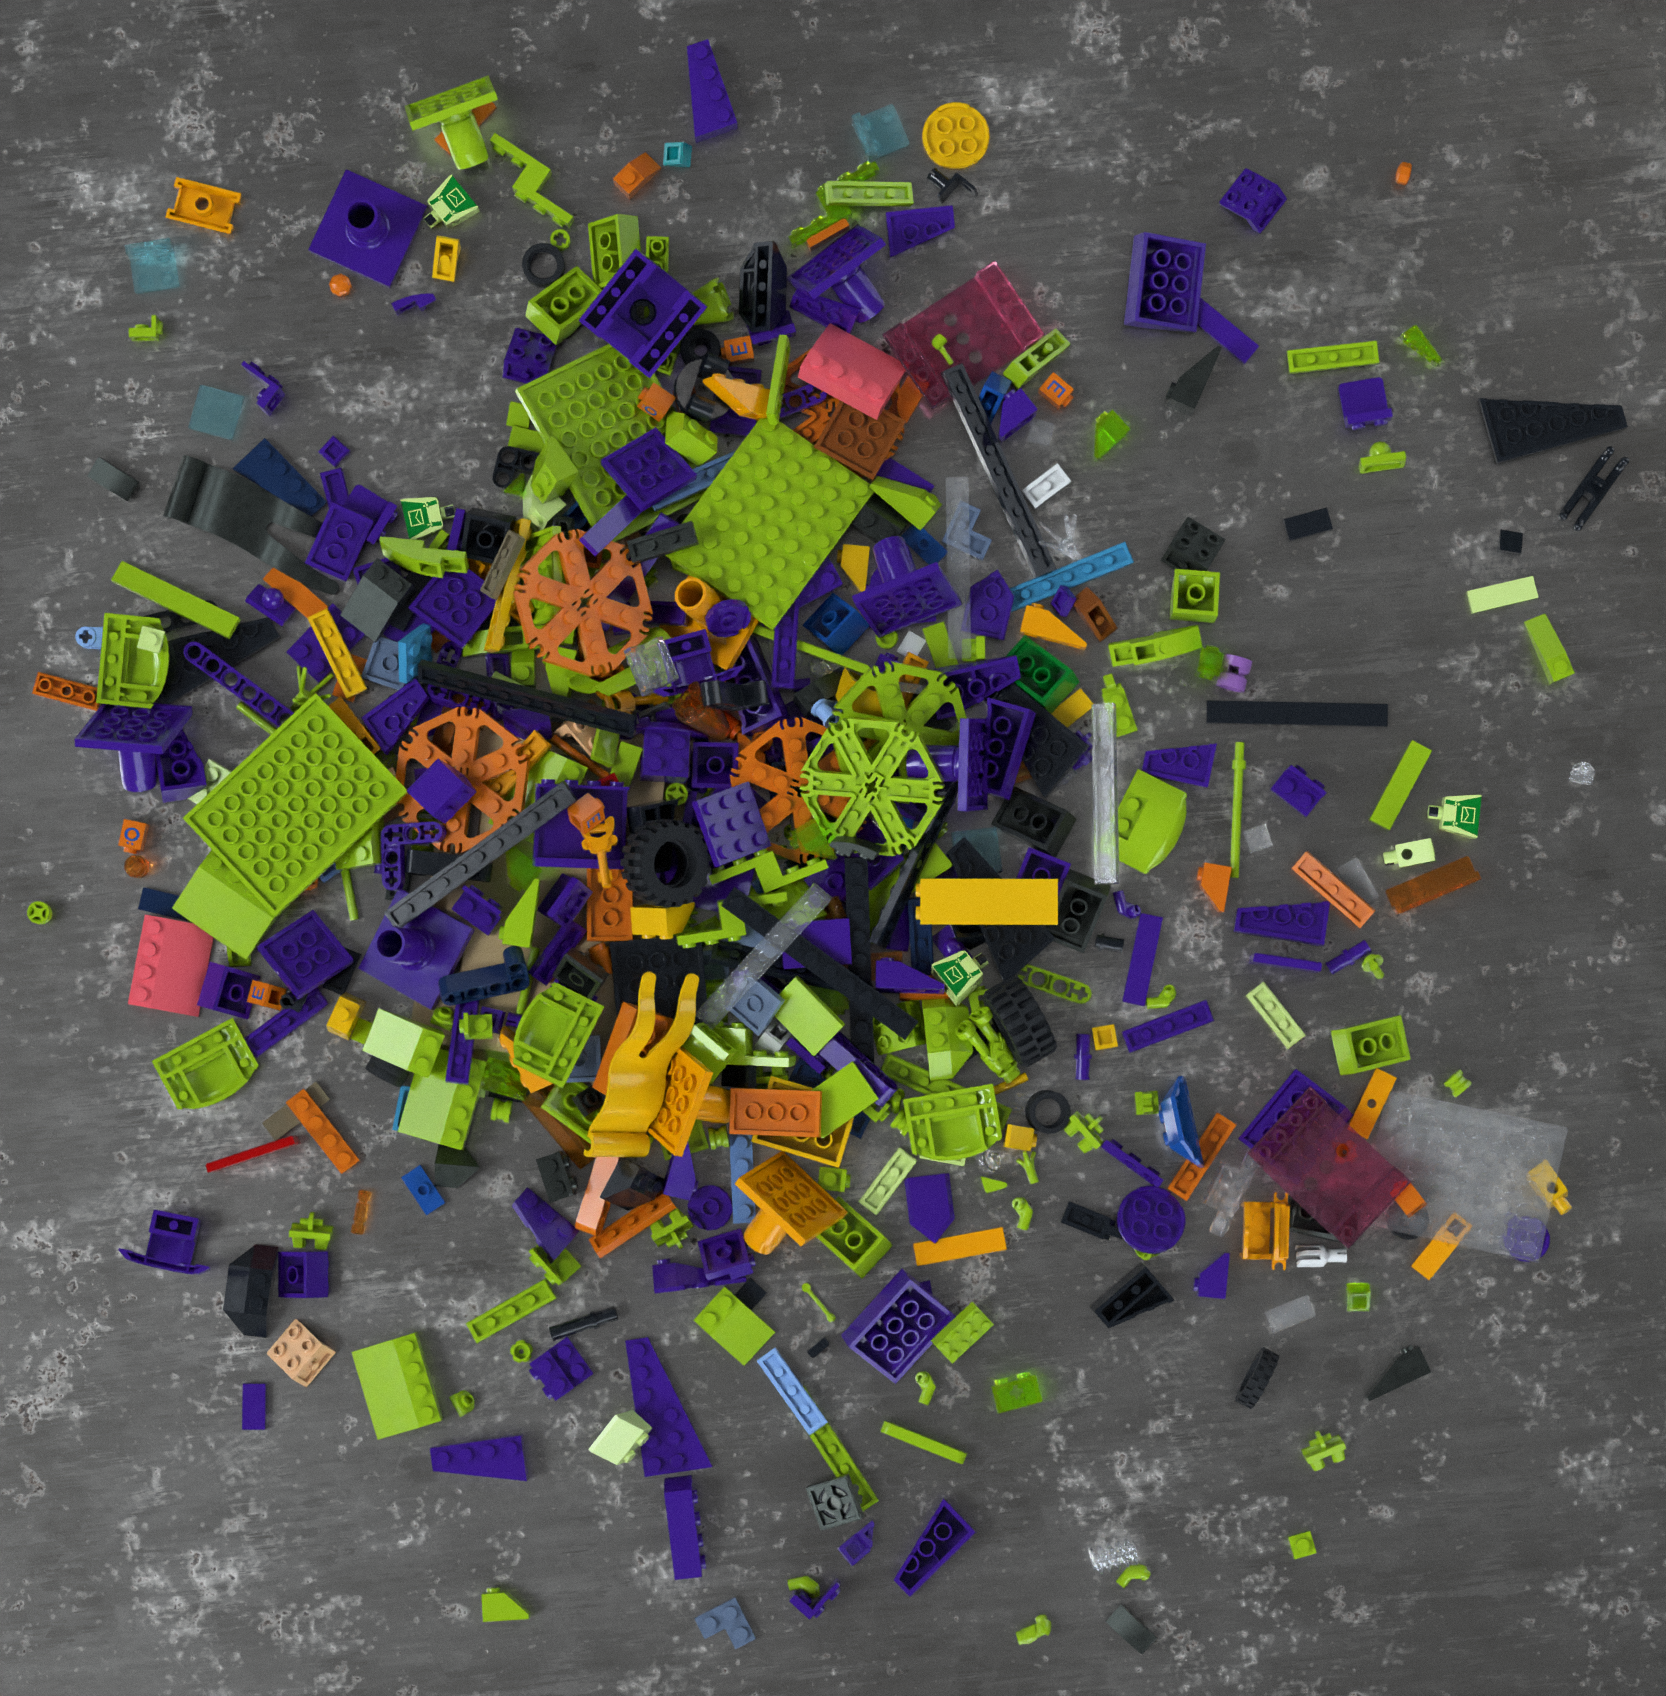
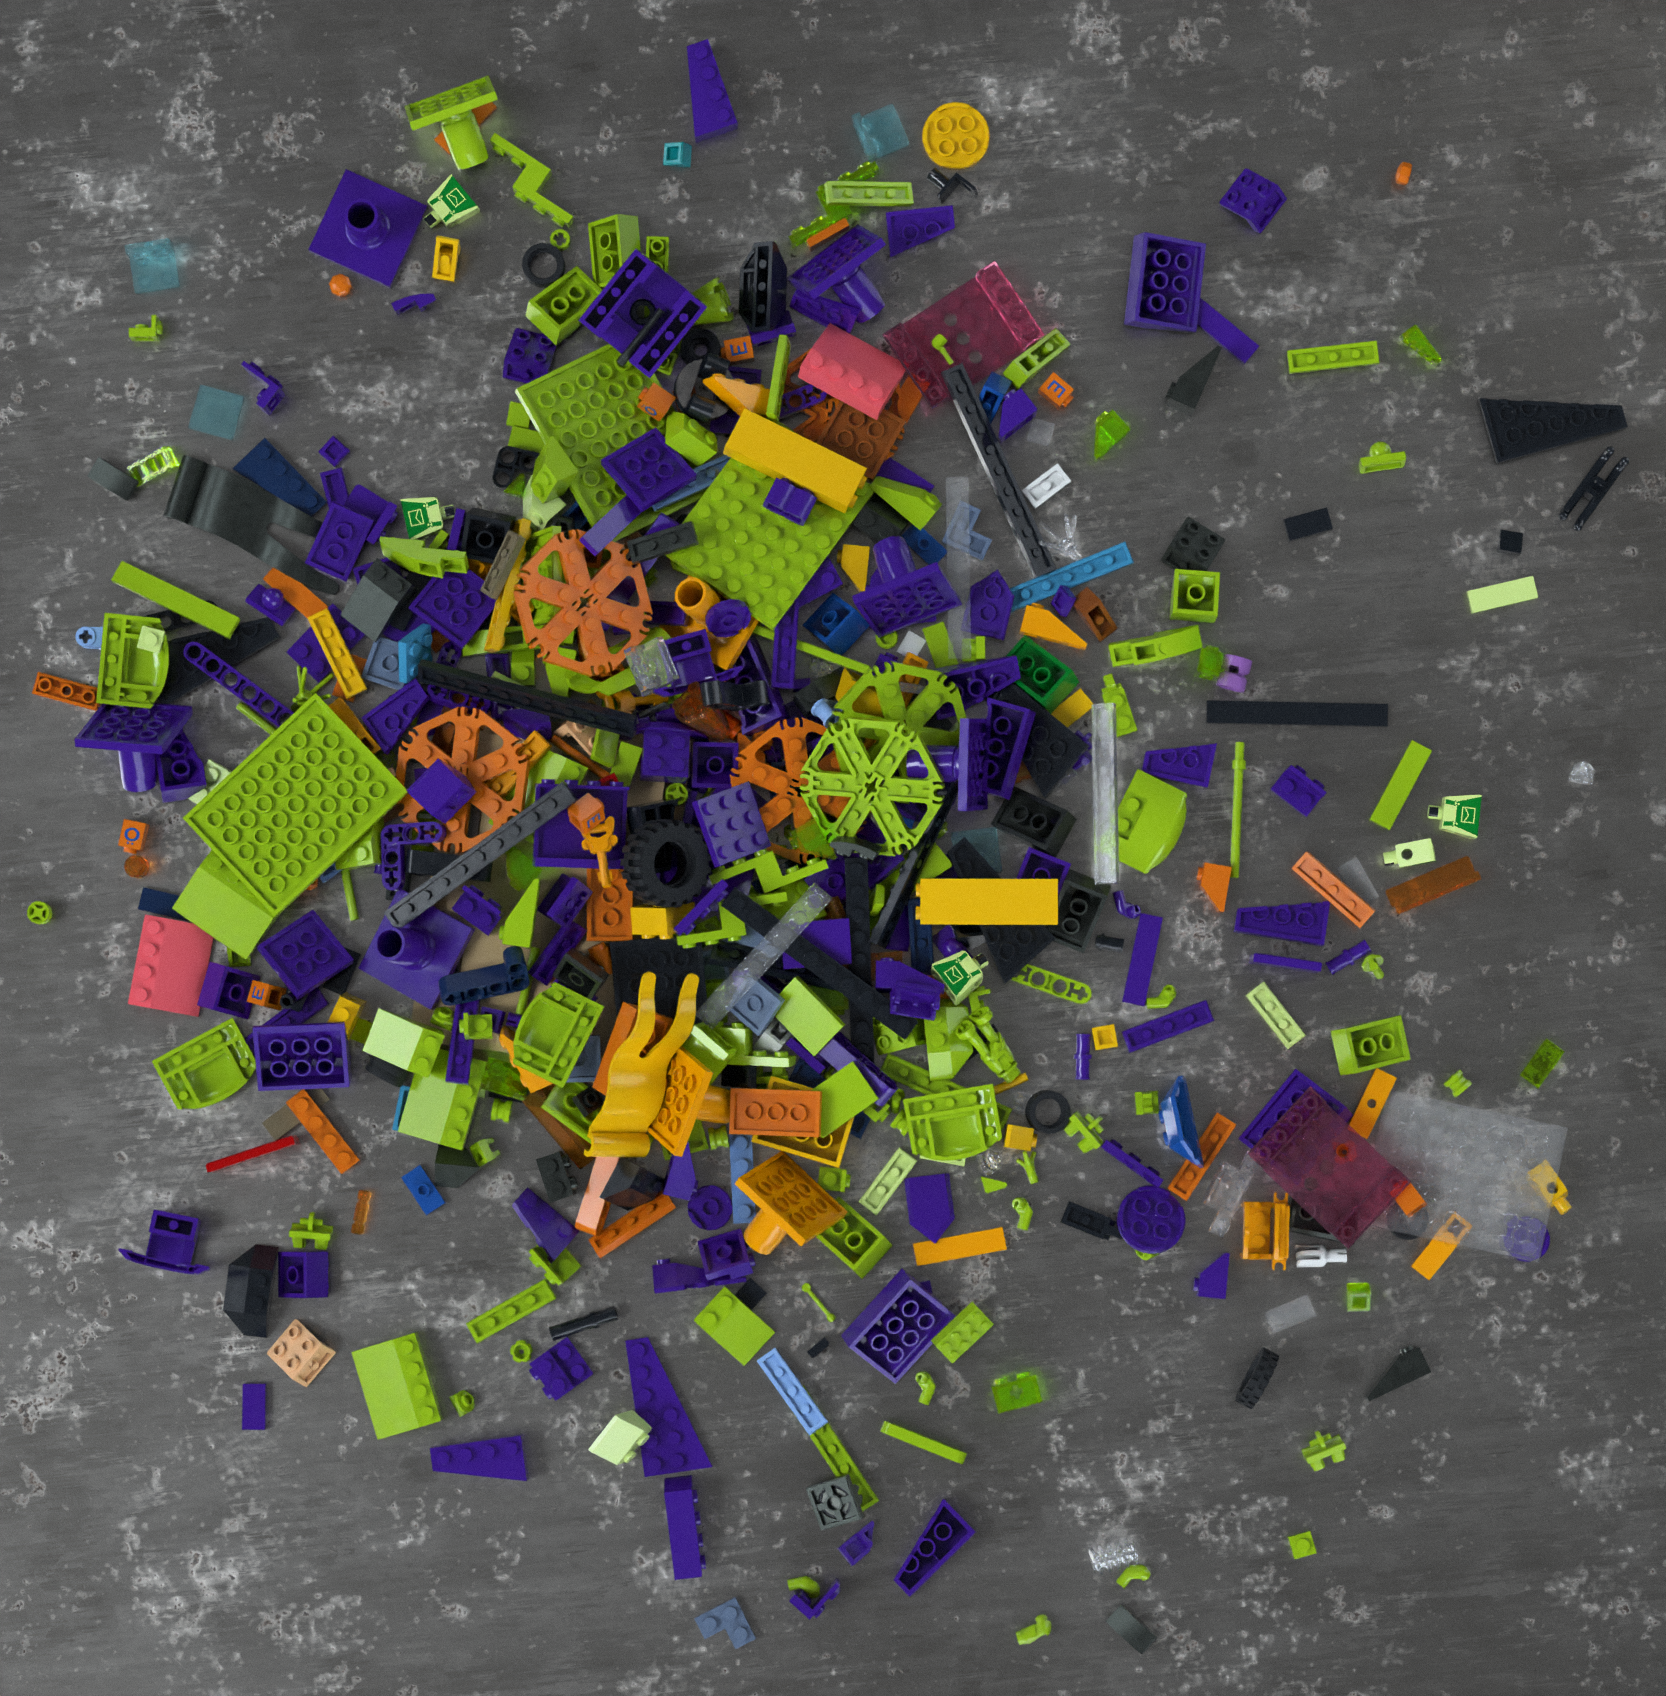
(169, 456): none -> clear neon green slope
(215, 216): light orange piece -> none
(302, 1056): none -> dark purple slope
(482, 1152): none -> lime tile
(501, 1606): lime slope -> none
(636, 175): orange slope -> none
(640, 337): none -> pearl dark grey bar
(673, 1233): lime hips -> none
(702, 909): none -> dark purple wing
(790, 456): none -> yellow brick
(790, 501): none -> dark purple brick
(876, 900): none -> lime tile
(914, 1000): none -> dark purple hinge
(1020, 1021): black tyre -> none
(1130, 1297): black wedge -> none
(1257, 838): clear tile -> none
(1364, 403): dark purple bracket -> none
(1541, 1063): none -> clear neon green tile
(1549, 649): lime slope -> none

